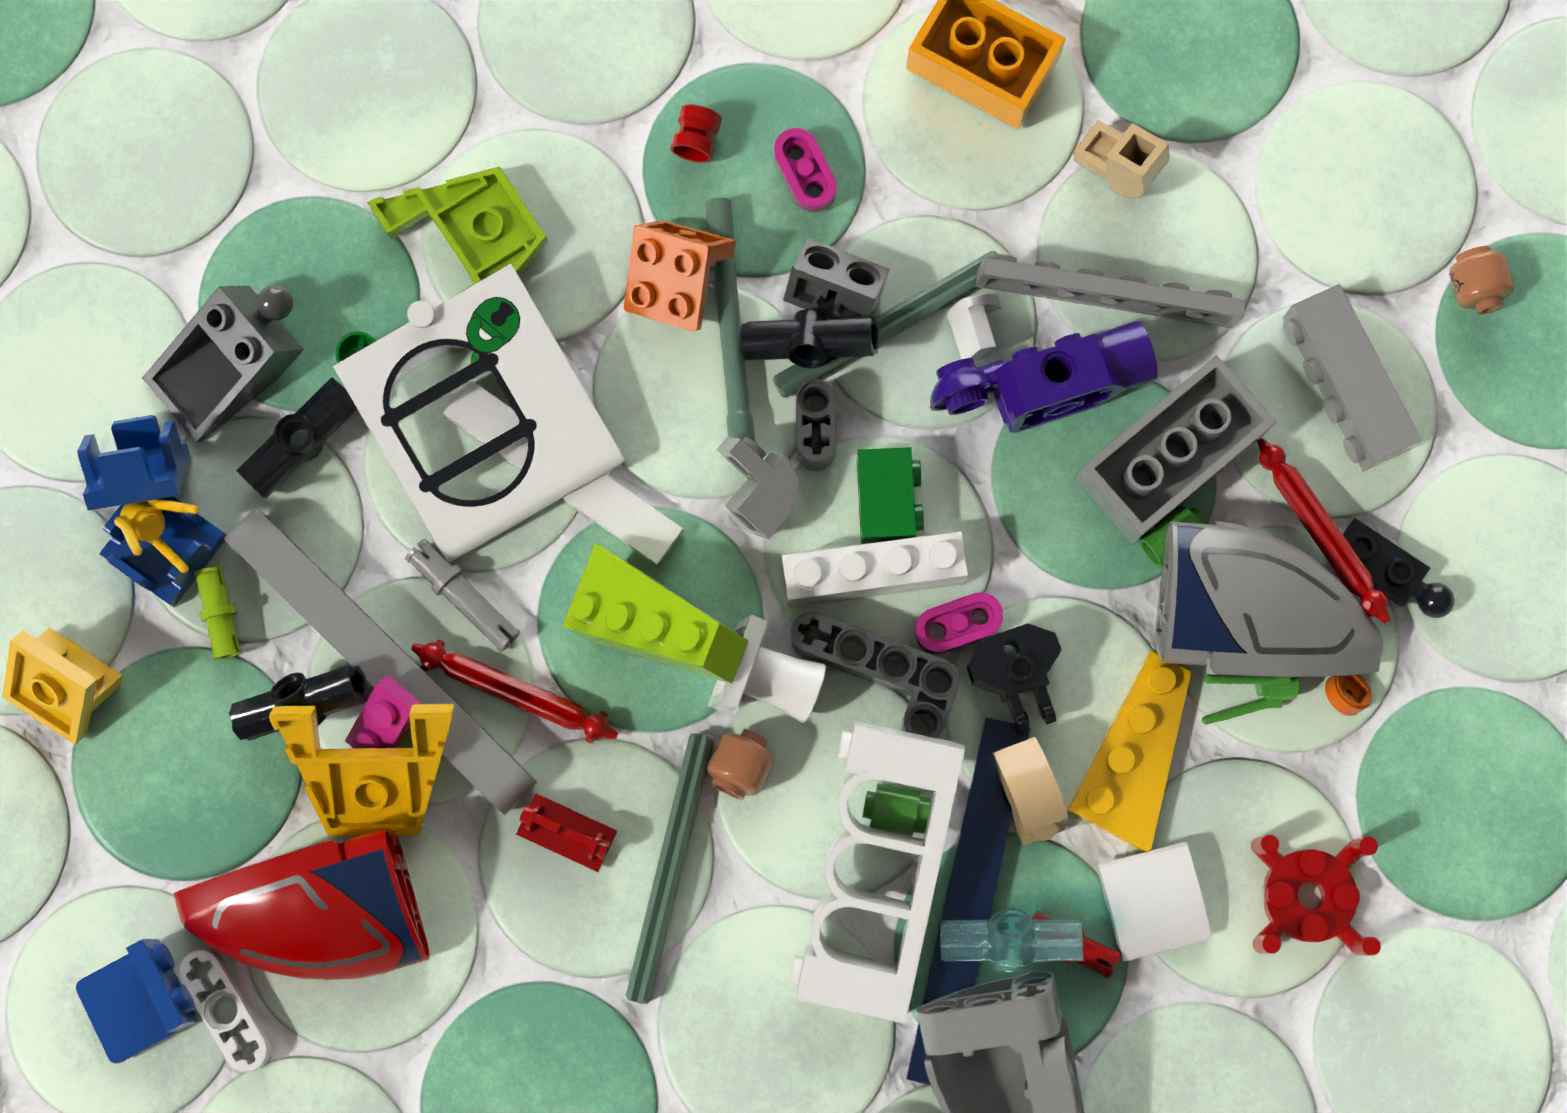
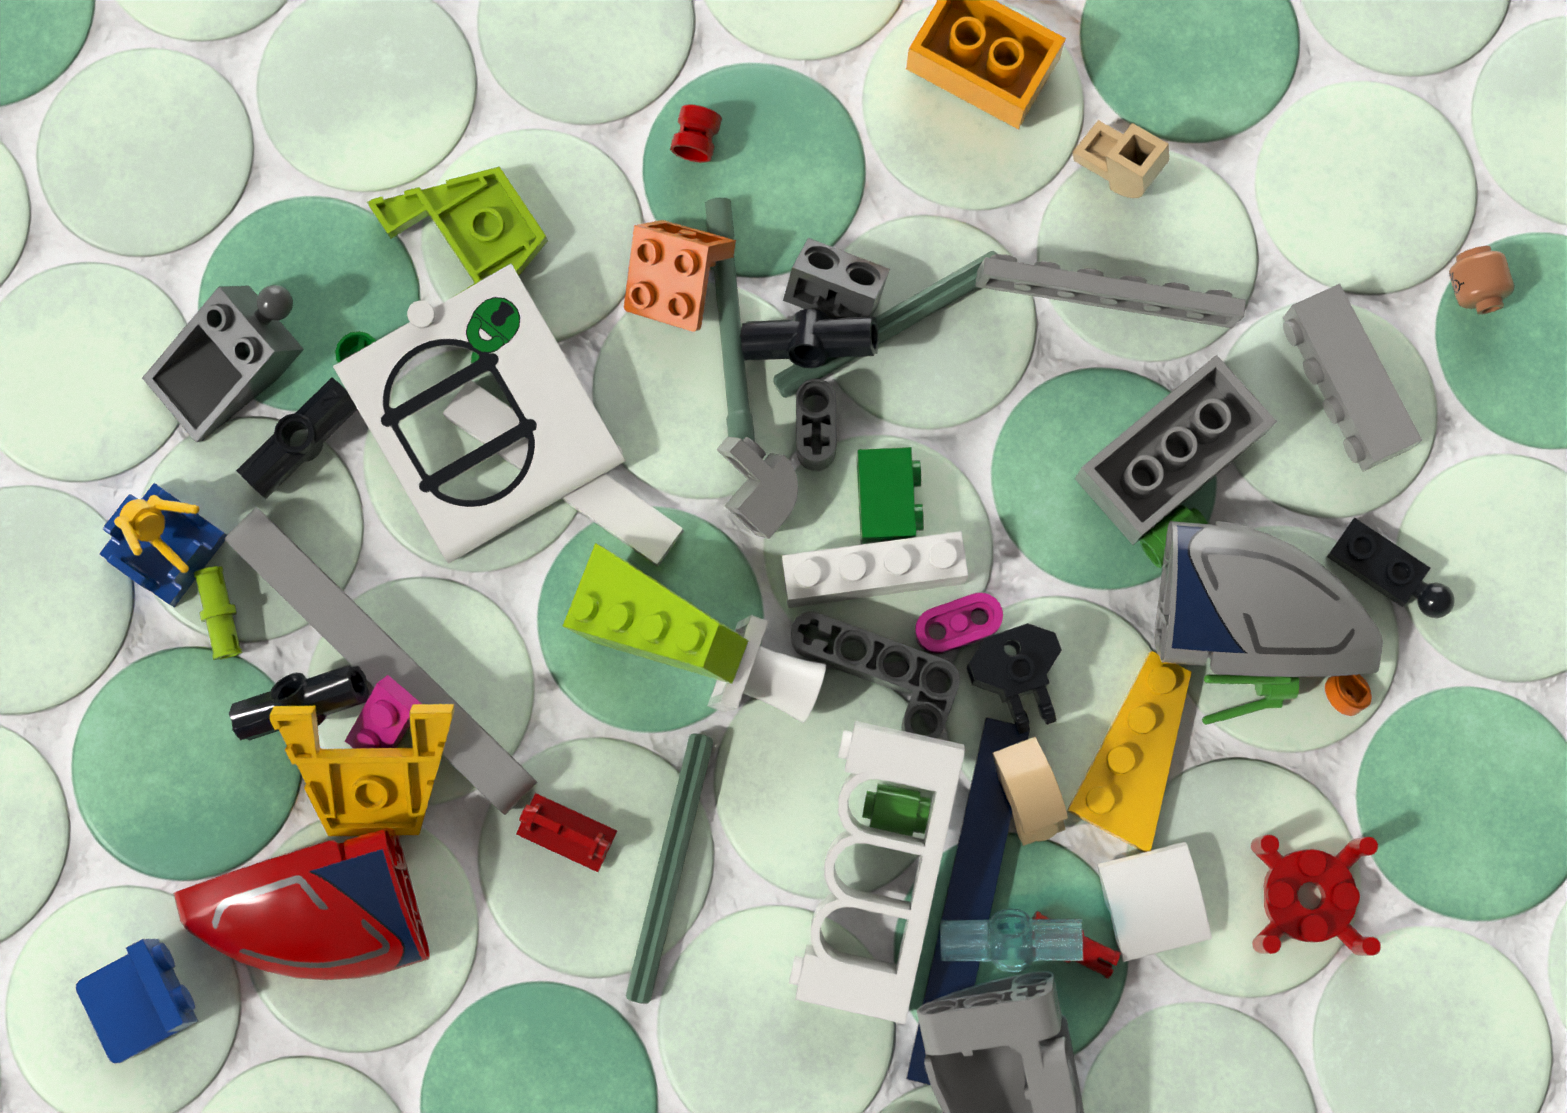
(57, 682): yellow bracket -> none
(143, 468): blue panel -> none
(233, 1045): white beam -> none
(450, 583): light grey pin -> none
(514, 691): red wheel -> none
(740, 764): nougat head -> none
(805, 172): dark pink plate -> none
(972, 326): white tile -> none
(1087, 372): dark purple brick -> none
(1323, 530): red wheel -> none

